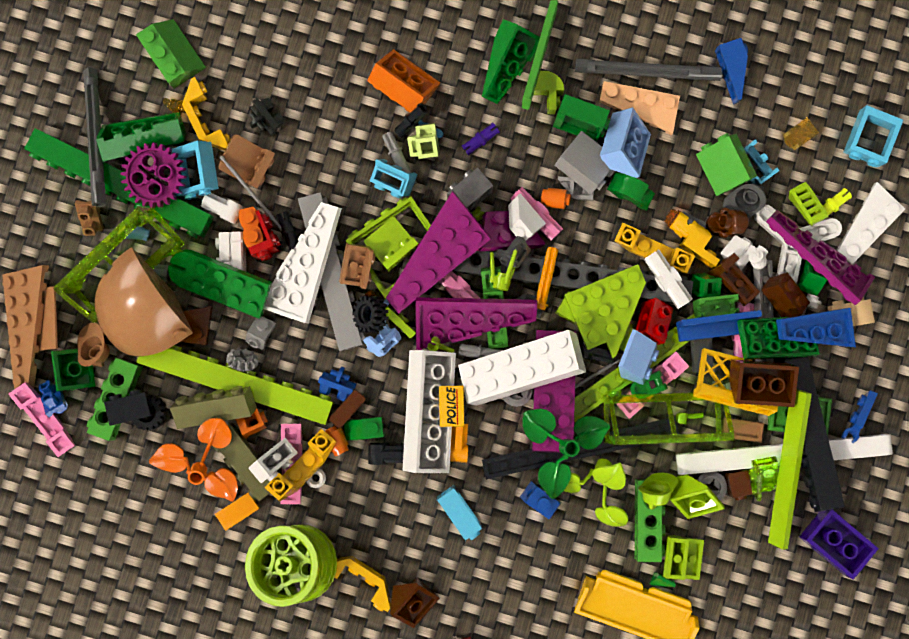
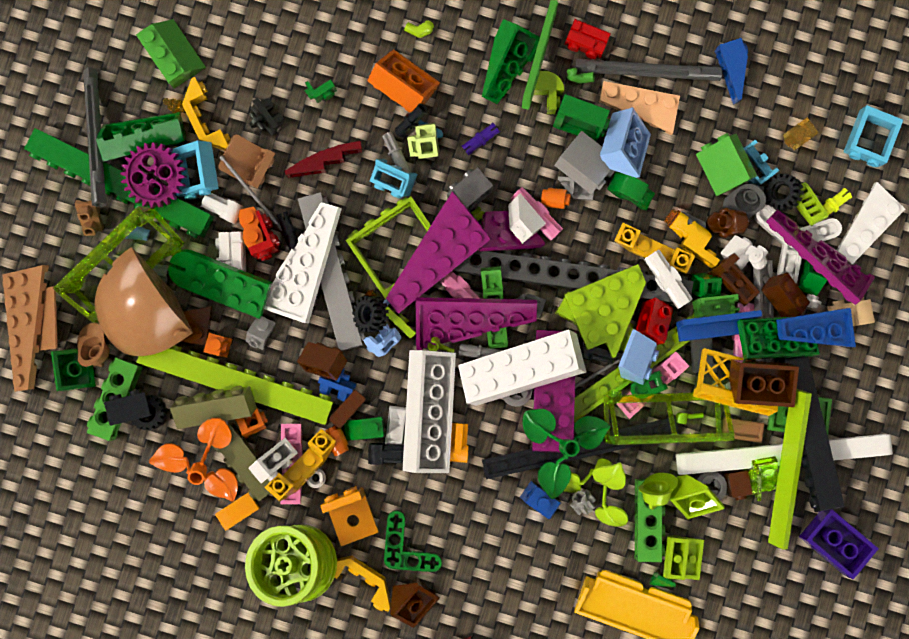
(52, 400): blue hips -> none
(52, 428): bright pink slope -> none
(217, 345): none -> orange brick
(236, 359): light grey gear -> none
(317, 162): none -> dark red slope
(322, 360): none -> reddish brown brick
(323, 92): none -> green bracket
(350, 503): none -> light orange bracket
(357, 265): medium nougat bracket -> none
(391, 243): lime bracket -> none
(396, 426): none -> white tile
(403, 555): none -> green beam
(421, 30): none -> lime arm
(451, 406): yellow panel -> none
(460, 513): medium azure window -> none
(502, 280): lime plant -> none
(522, 252): dark grey bracket -> none
(546, 278): light orange axle -> none
(580, 78): none -> bright green arm
(583, 502): none -> light grey gear
(587, 39): none -> red brick
(794, 194): none -> black tyre
(859, 418): blue plate -> none

